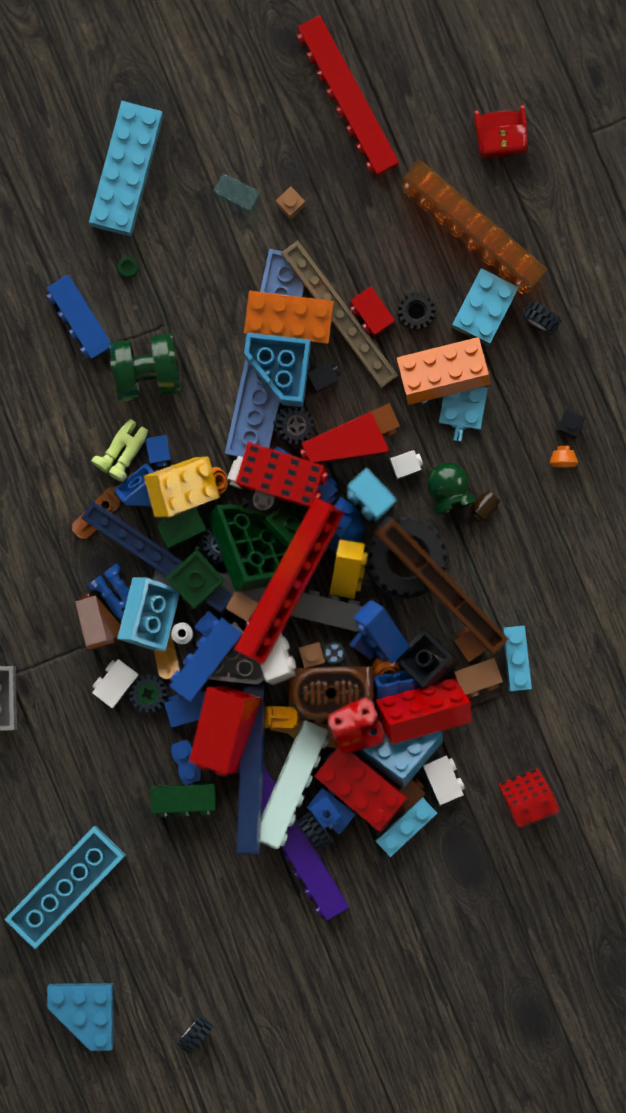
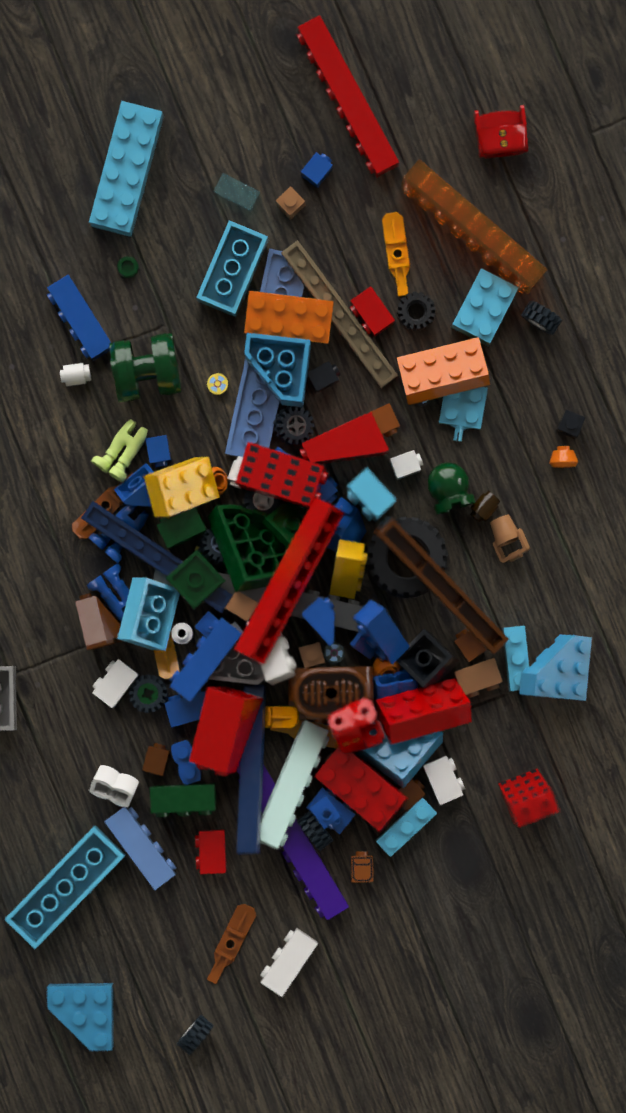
(75, 374): none -> white brick
(114, 550): none -> blue piece
(114, 786): none -> white brick
(140, 847): none -> medium blue brick
(156, 759): none -> reddish brown brick
(212, 851): none -> red brick
(217, 384): none -> light yellow tile
(232, 268): none -> medium azure brick
(235, 931): none -> dark orange piece
(288, 961): none -> white brick
(317, 169): none -> blue brick
(321, 618): none -> blue slope
(362, 867): none -> dark orange brick
(396, 240): none -> light orange piece
(506, 533): none -> medium nougat piece
(560, 670): none -> dark azure brick

